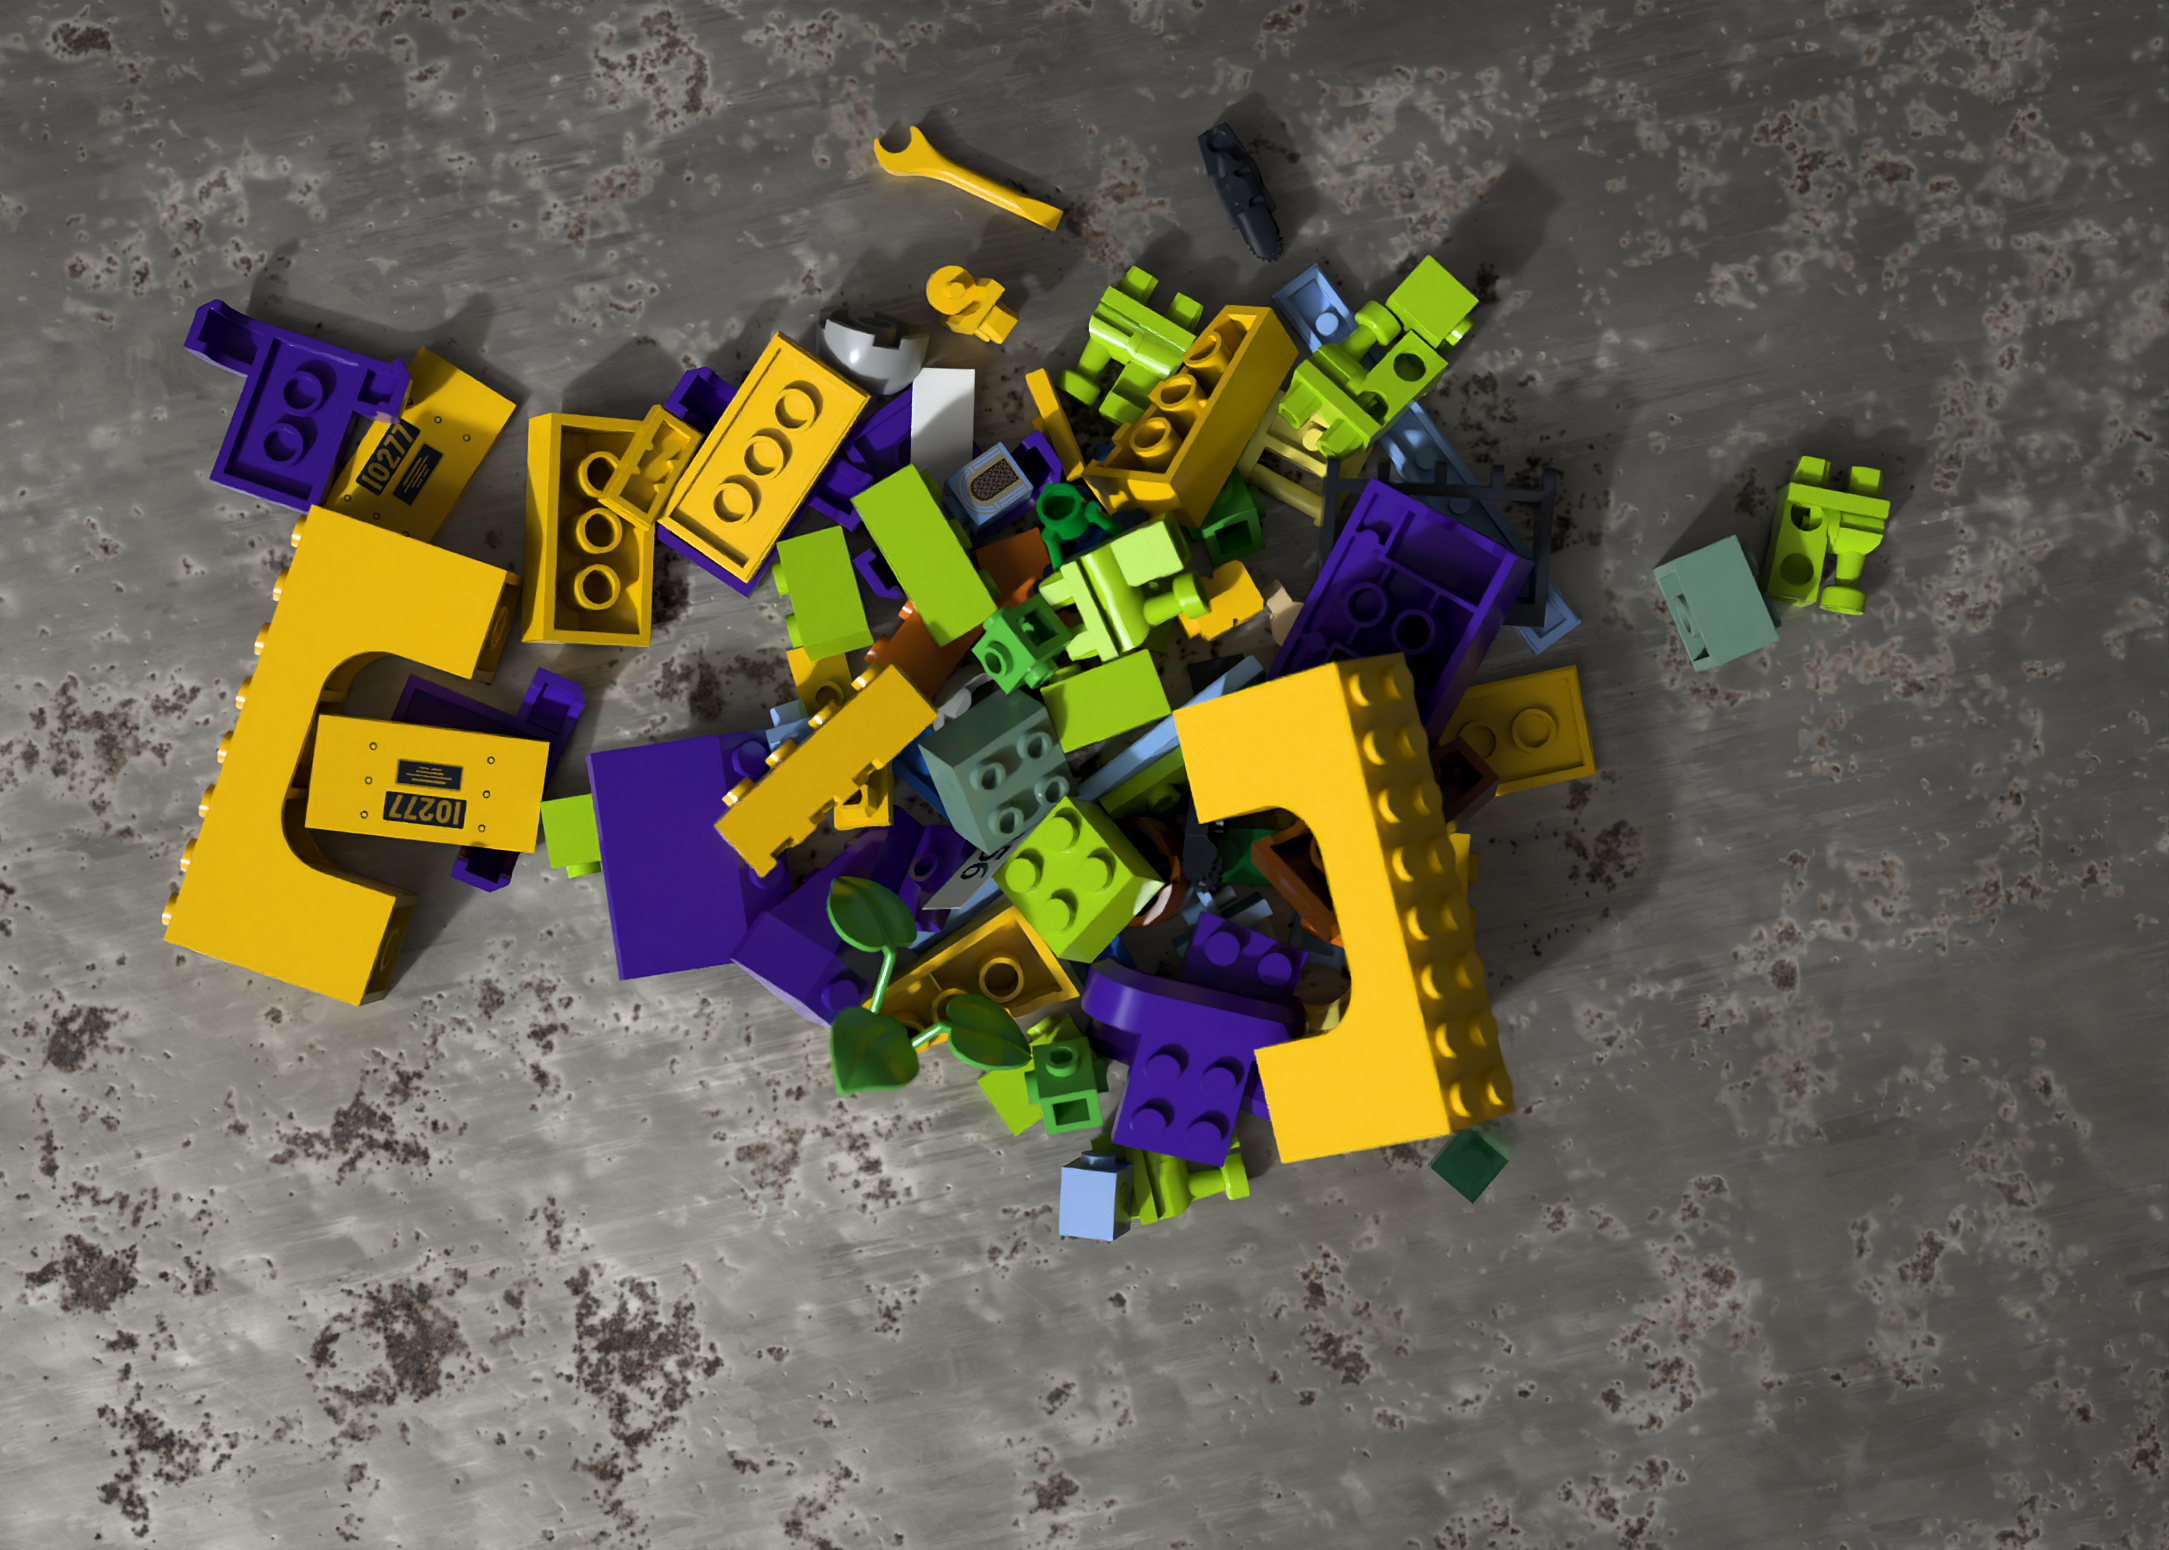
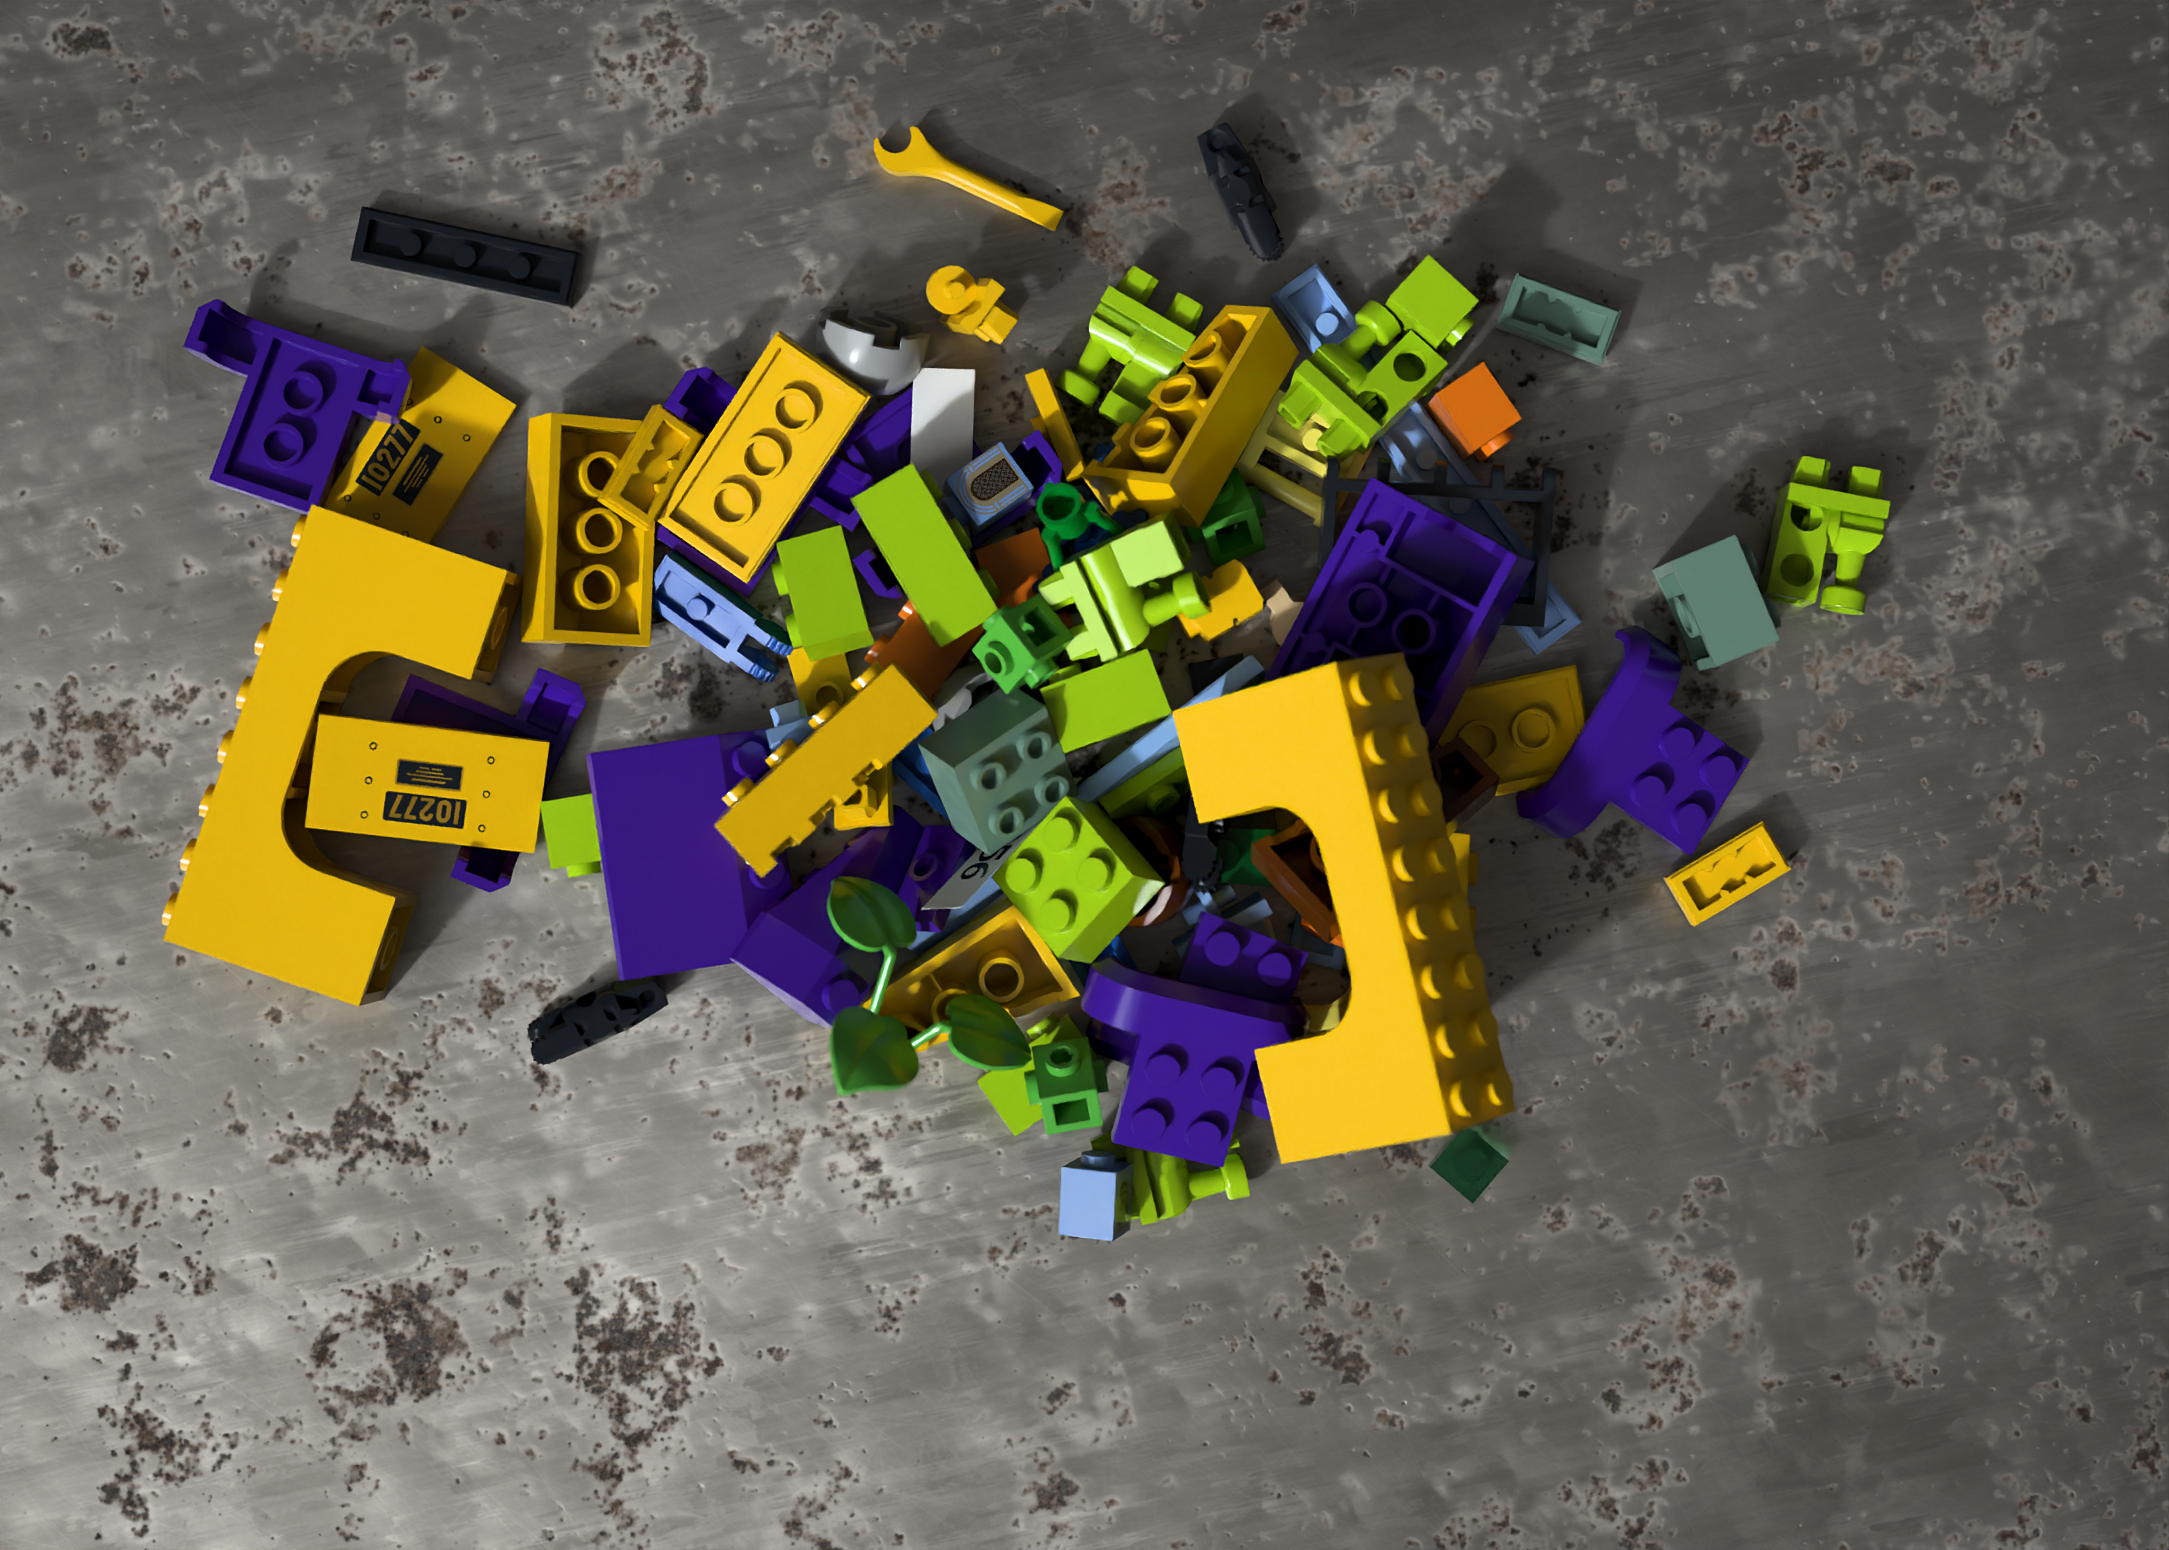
(466, 257): none -> black tile
(595, 1017): none -> black hinge
(716, 617): none -> hinge
(1474, 414): none -> orange brick
(1558, 319): none -> sand green plate
(1639, 757): none -> dark purple piece
(1727, 873): none -> yellow plate

